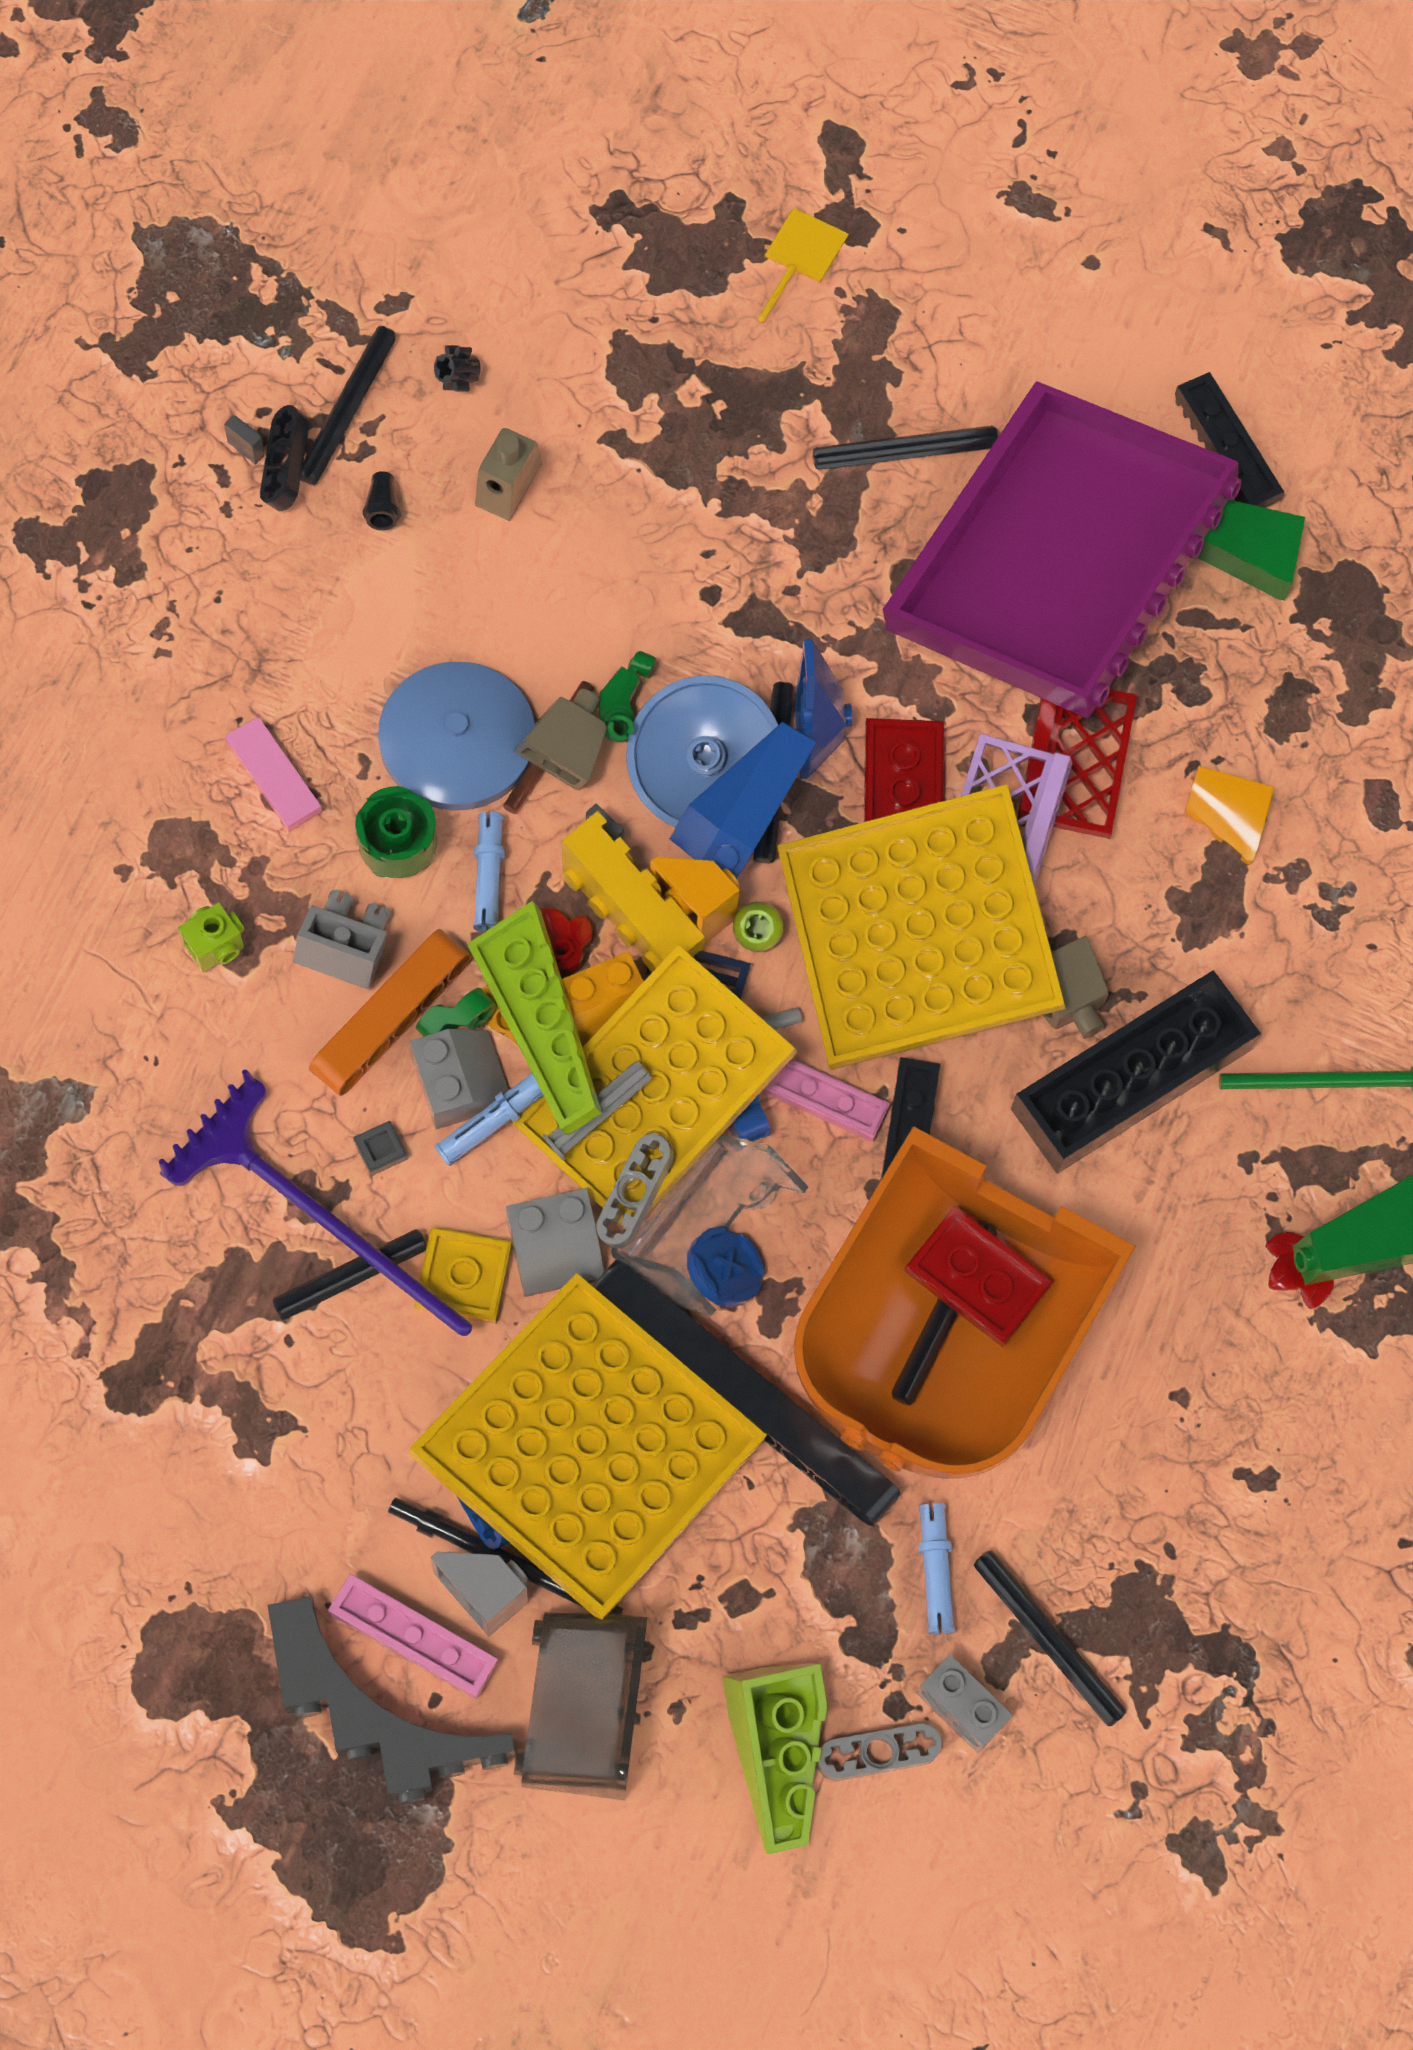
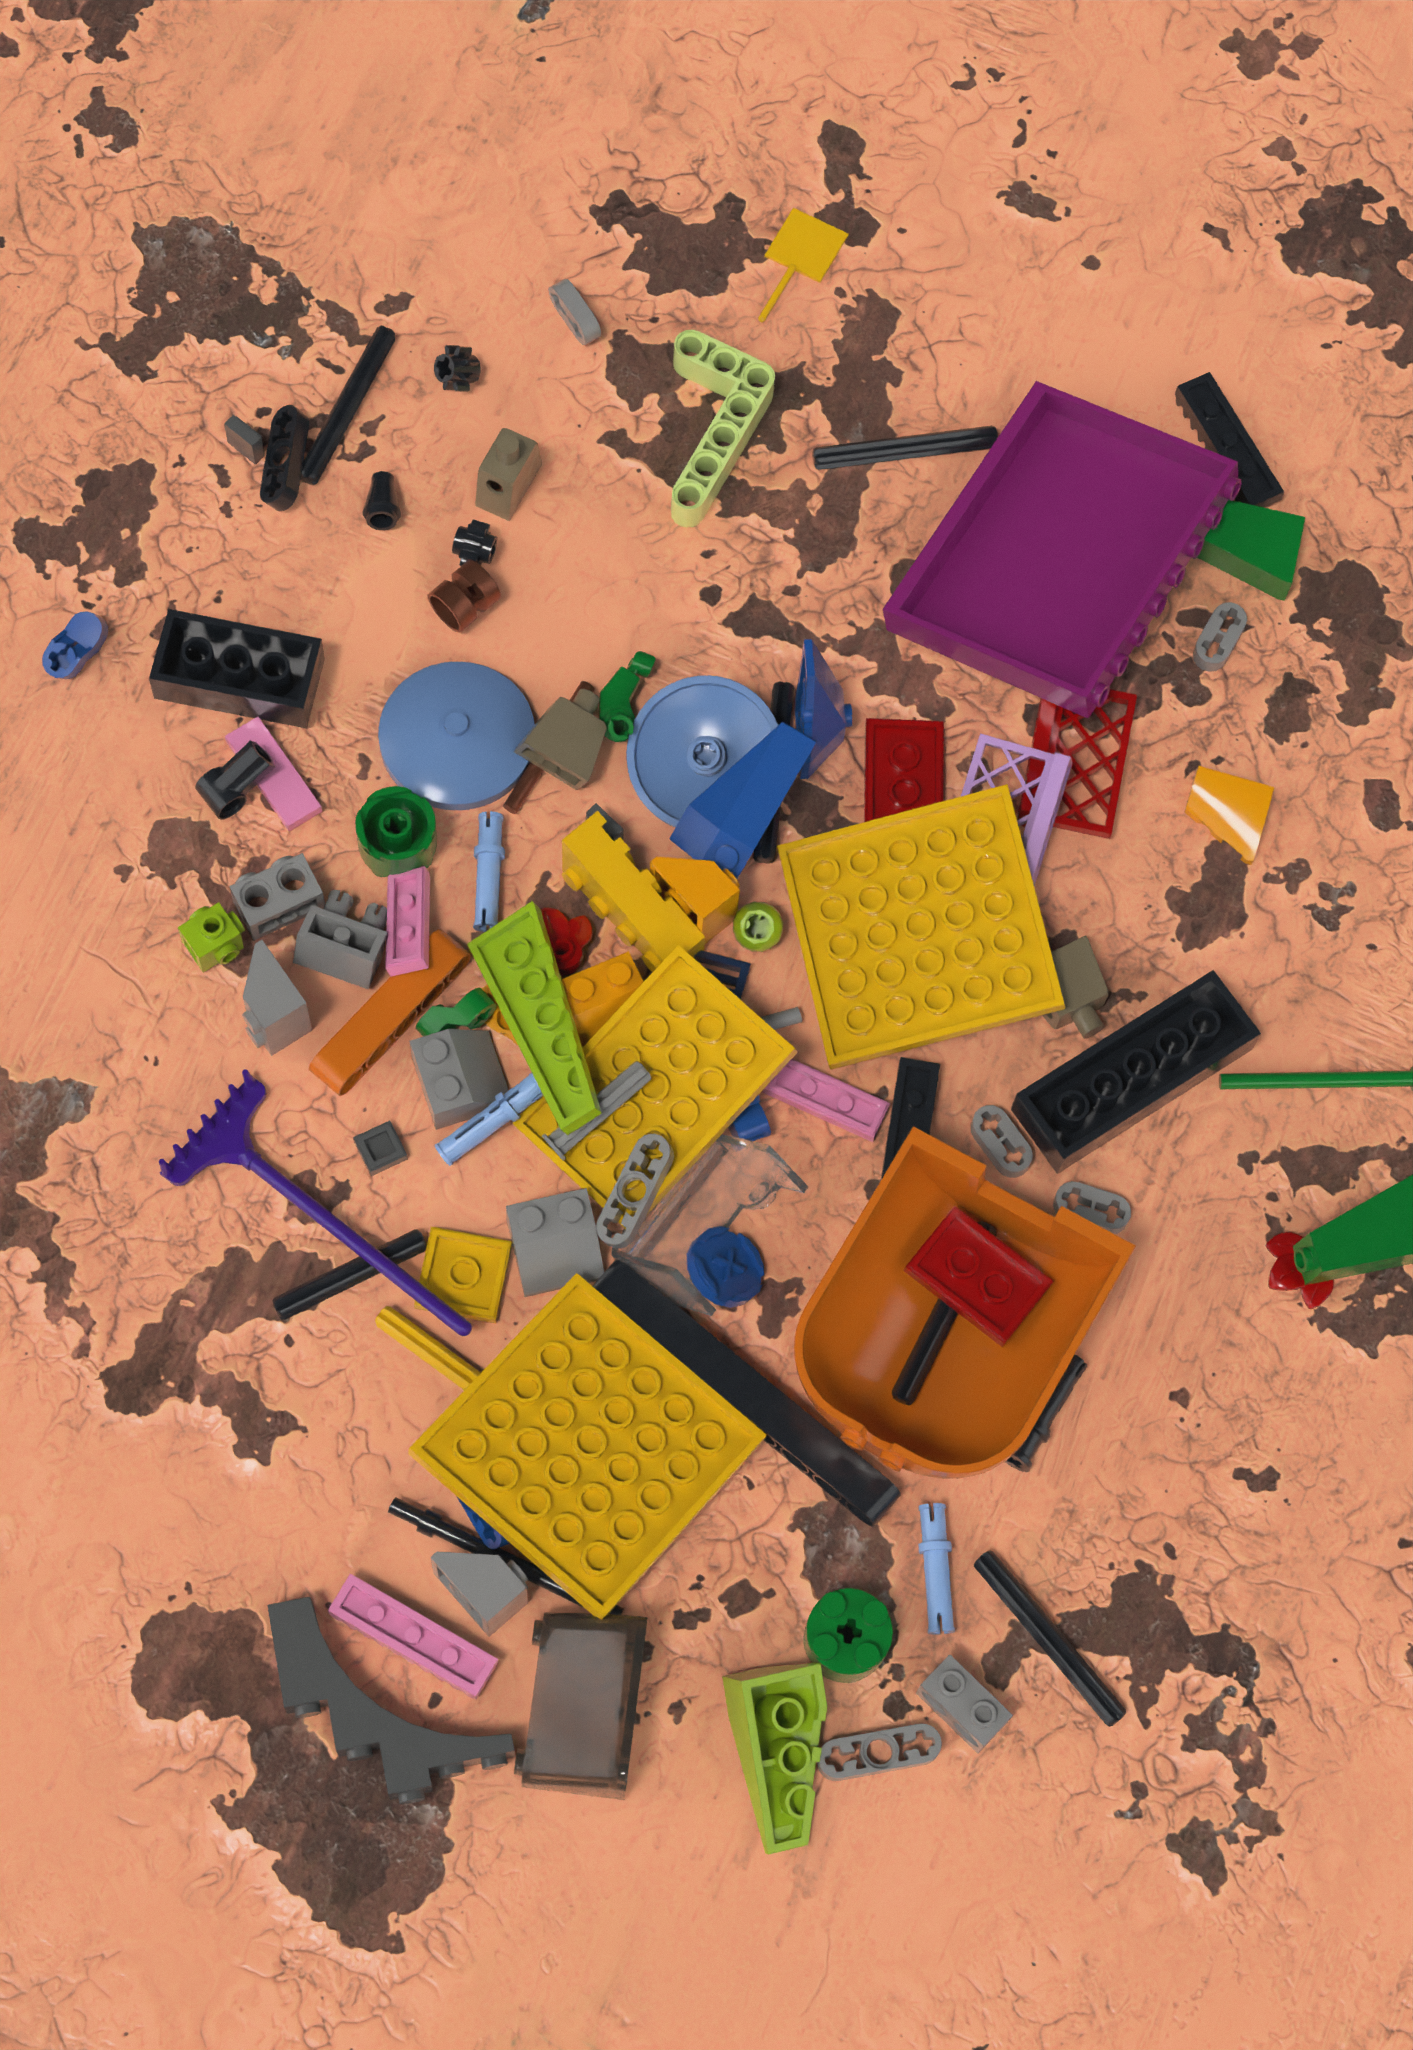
(75, 645): none -> blue piece
(226, 786): none -> black piece
(237, 668): none -> black brick
(273, 1006): none -> light grey slope
(282, 905): none -> light grey brick
(408, 921): none -> bright pink tile
(426, 1347): none -> yellow axle
(469, 592): none -> copper wheel
(474, 543): none -> black gear
(574, 311): none -> light grey beam
(725, 426): none -> yellowish green beam
(869, 1624): none -> green brick
(1008, 1135): none -> light grey beam
(1041, 1433): none -> black pin
(1095, 1199): none -> light grey beam
(1226, 641): none -> light grey beam

